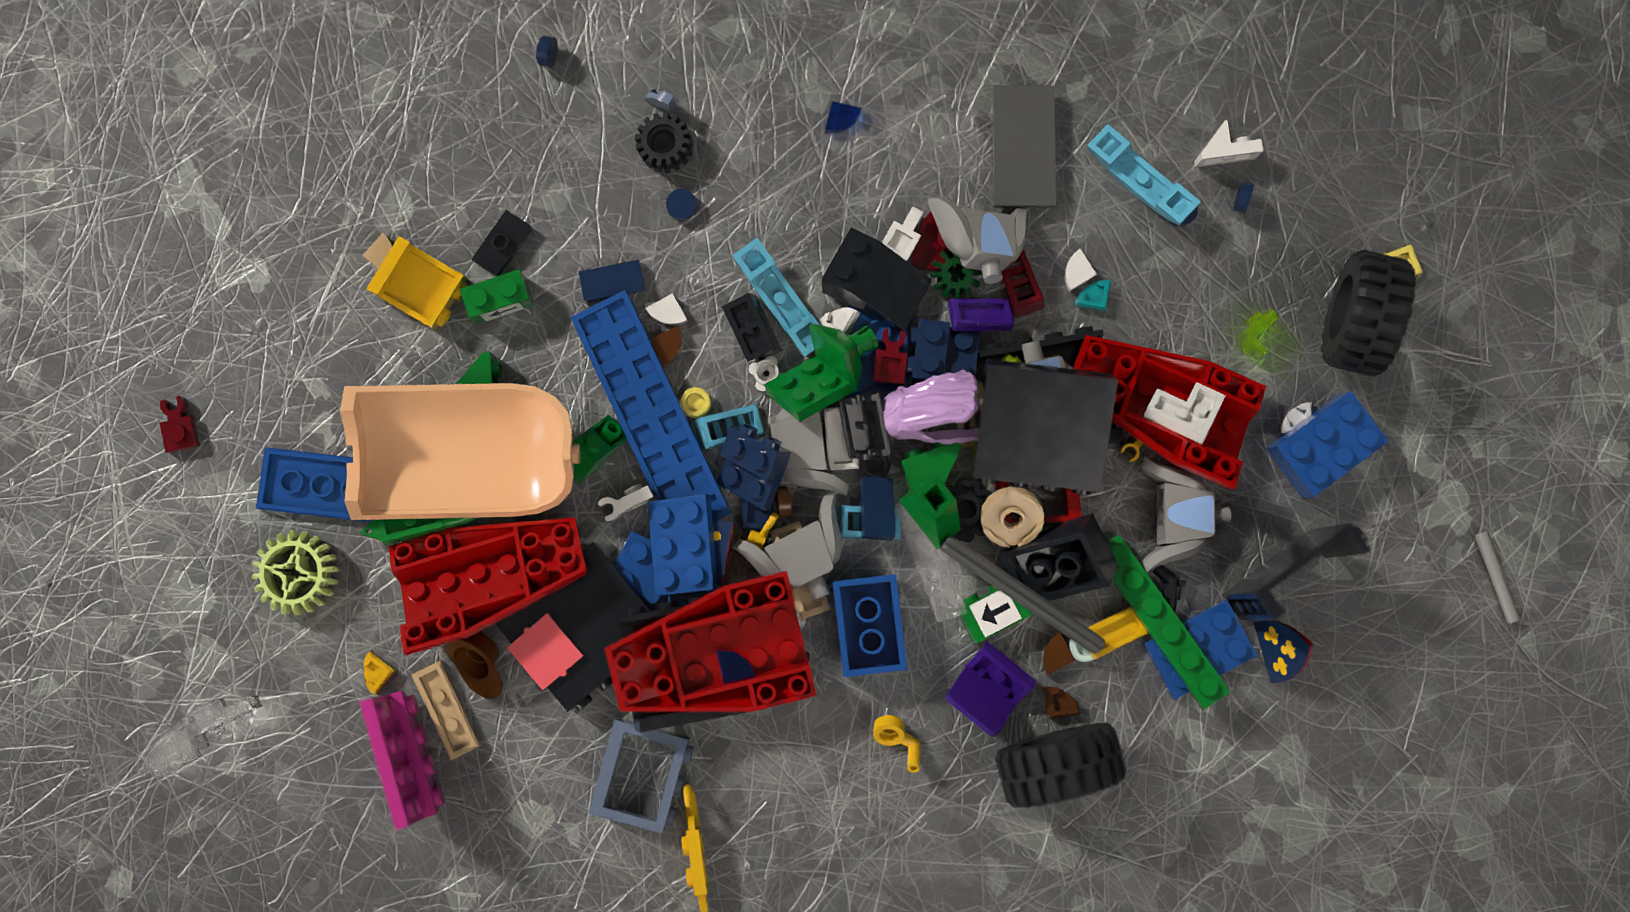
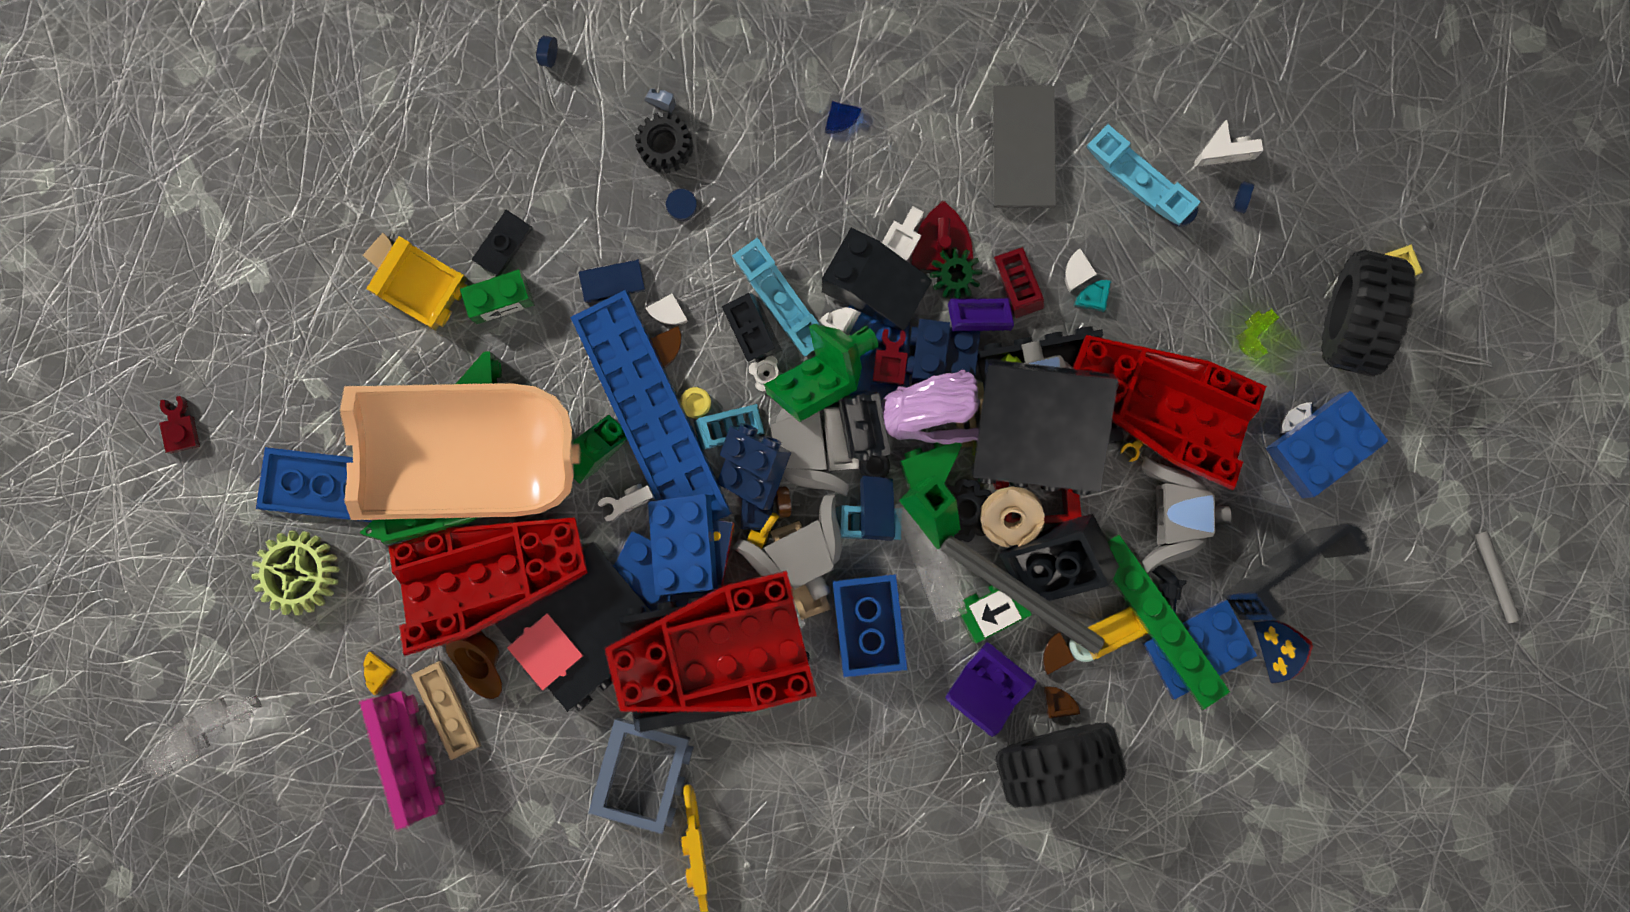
(734, 666): clear blue tile -> none
(891, 731): yellow plate -> none
(980, 237): light grey torso -> none
(1186, 418): white plate -> none

